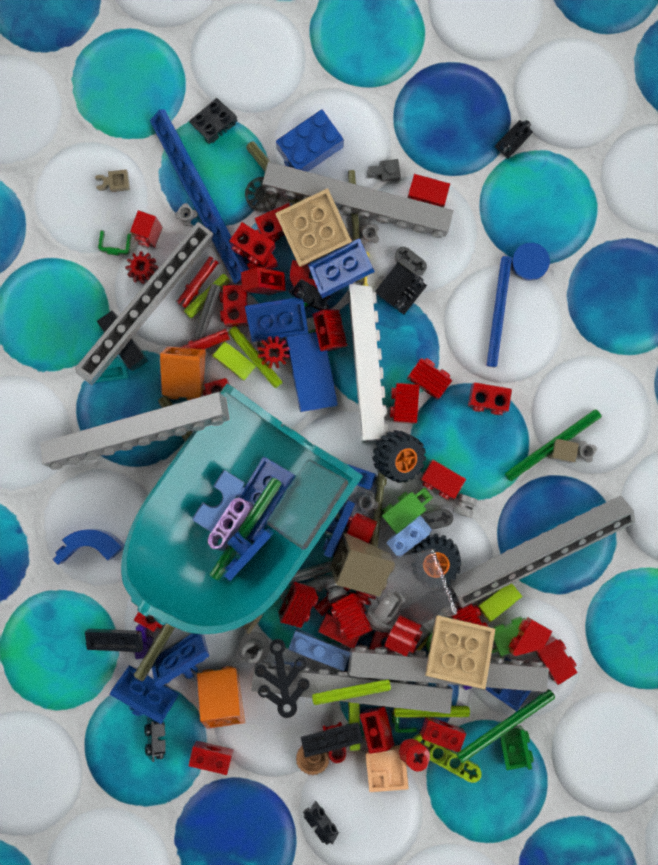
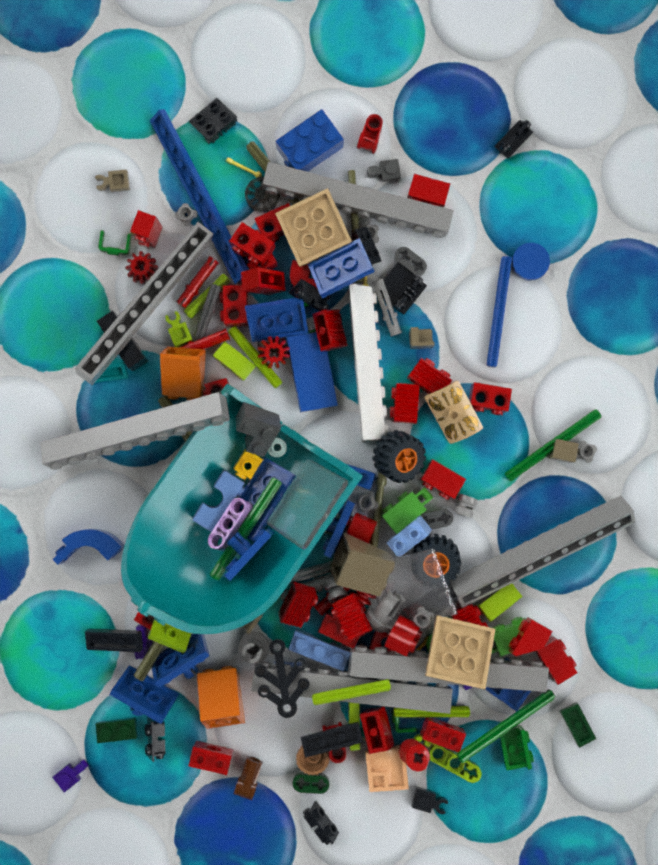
(69, 775): none -> dark purple plate
(116, 730): none -> dark green plate
(169, 636): none -> lime plate
(178, 332): none -> lime plate
(231, 161): none -> light yellow hinge
(246, 457): none -> yellow brick
(247, 782): none -> reddish brown piece
(259, 426): none -> dark grey brick
(281, 452): none -> light aqua plate
(310, 787): none -> dark green beam
(368, 243): none -> black hinge
(370, 136): none -> red piece
(393, 329): none -> light grey pin
(420, 338): none -> dark tan panel
(423, 623): none -> light grey plate
(425, 801): none -> black plate
(454, 412): none -> tan shield
(577, 724): none -> dark green plate

